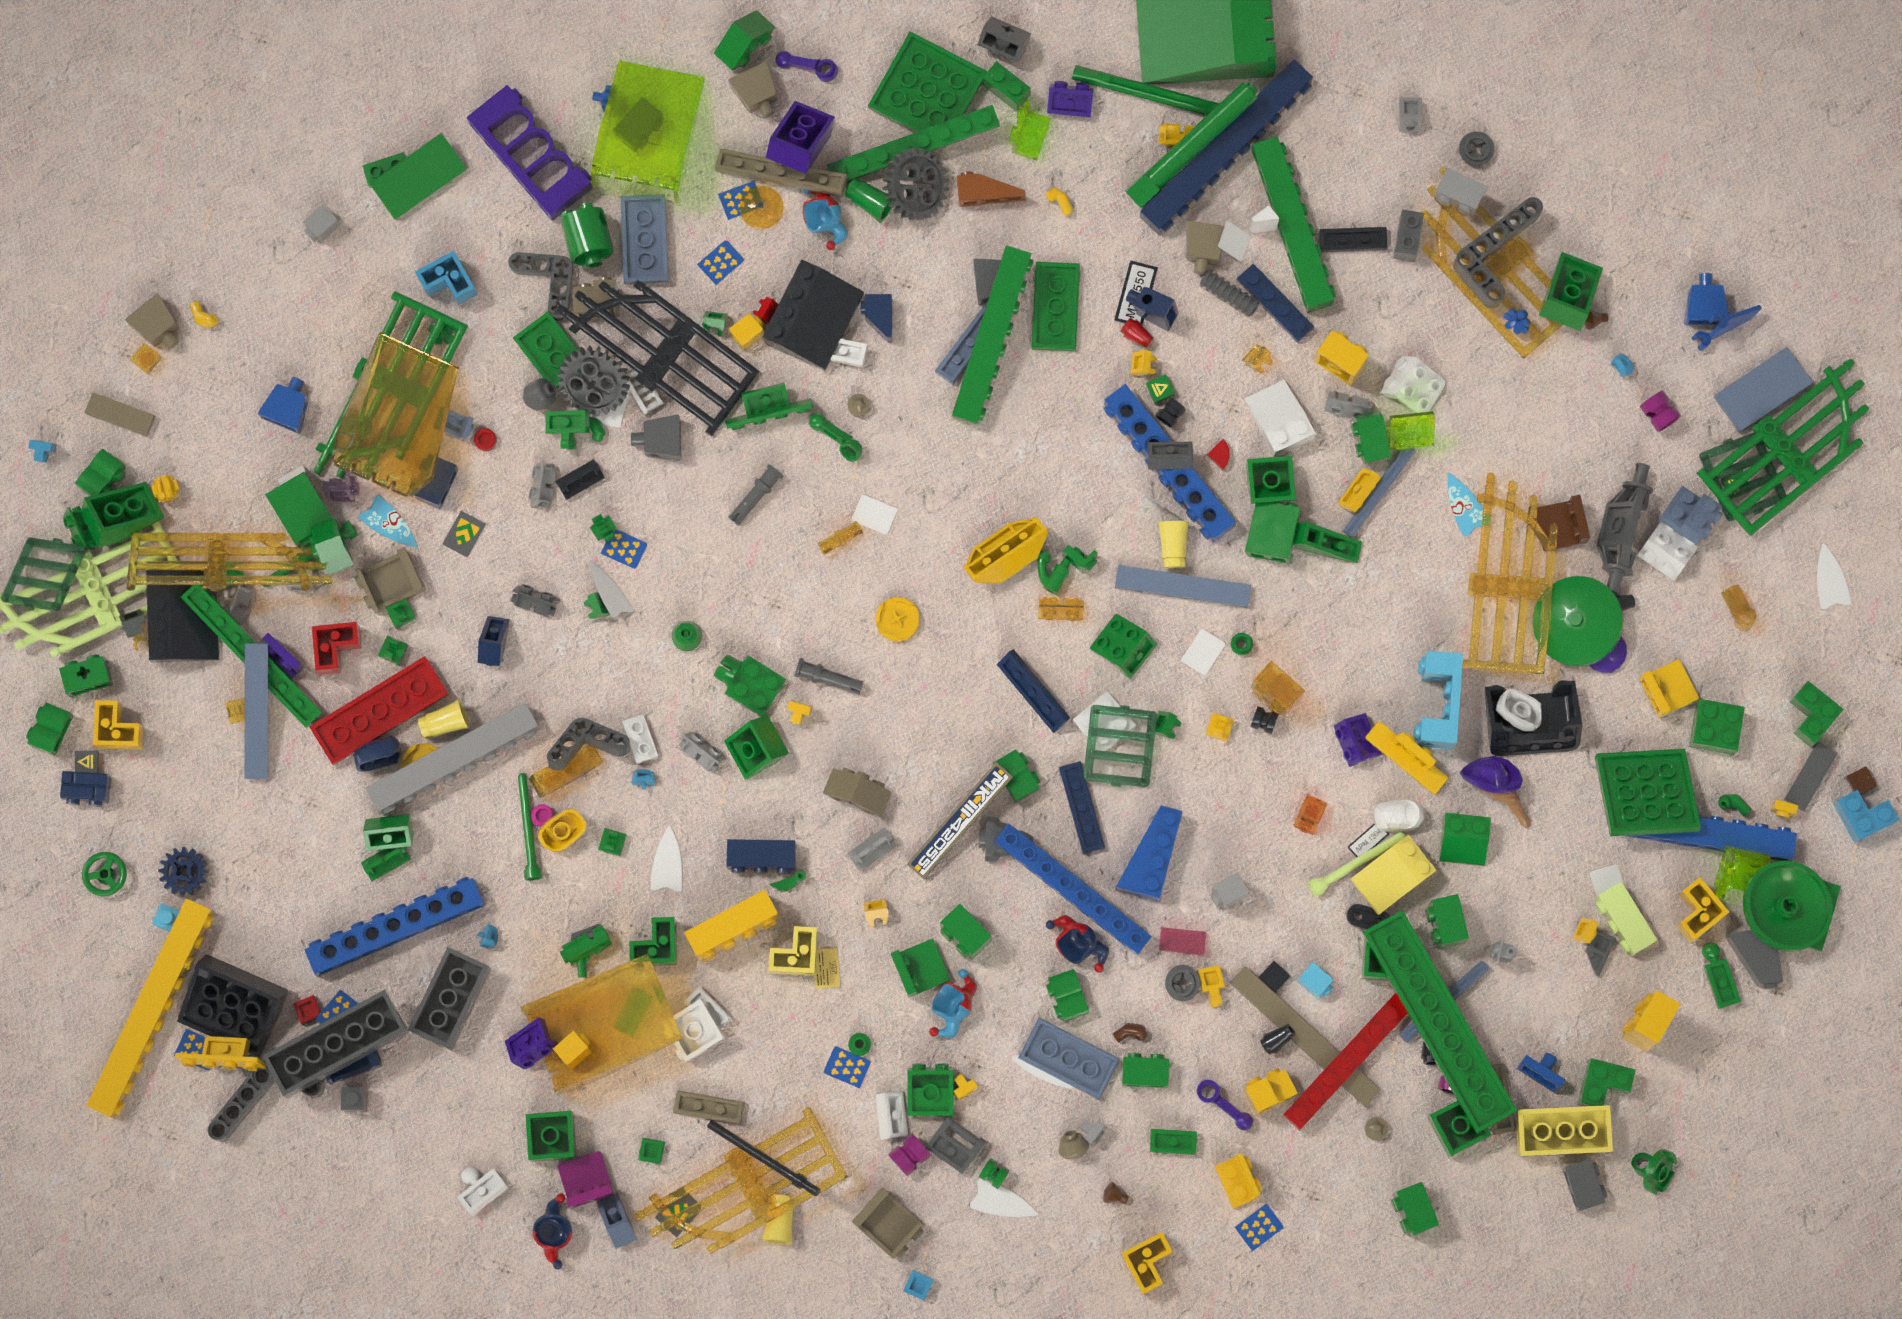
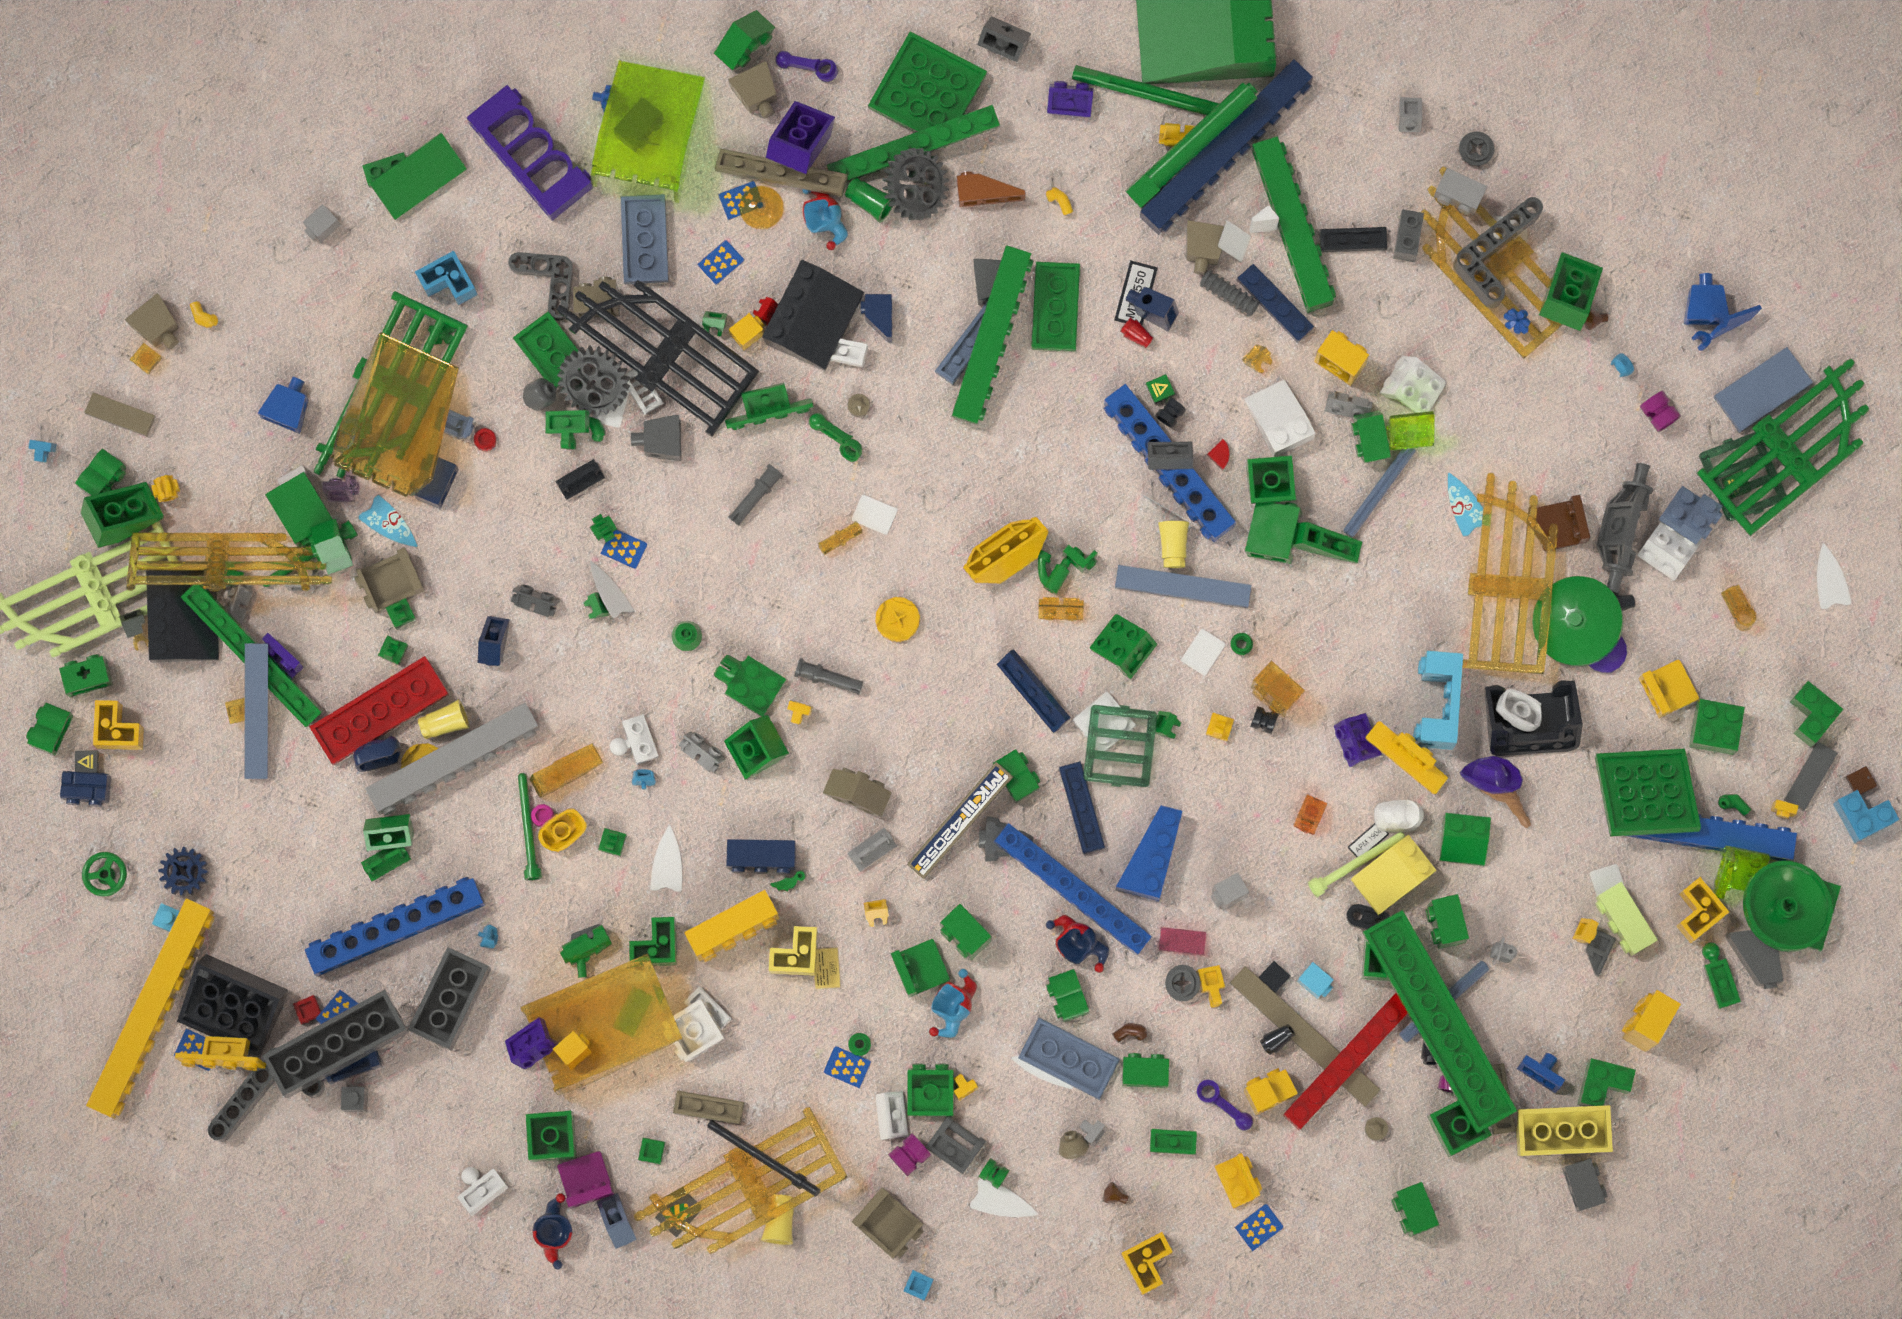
(62, 588): clear green bar -> none
(74, 522): green hinge -> none
(329, 641): red brick -> none
(464, 534): dark grey sticker -> none
(539, 493): light grey hinge -> none
(585, 736): dark grey beam -> none
(587, 235): green cylinder -> none
(1006, 86): green brick -> none
(1030, 132): clear neon green bracket -> none
(1141, 363): yellow tile -> none
(1359, 490): yellow plate -> none
(1658, 1172): green tile -> none

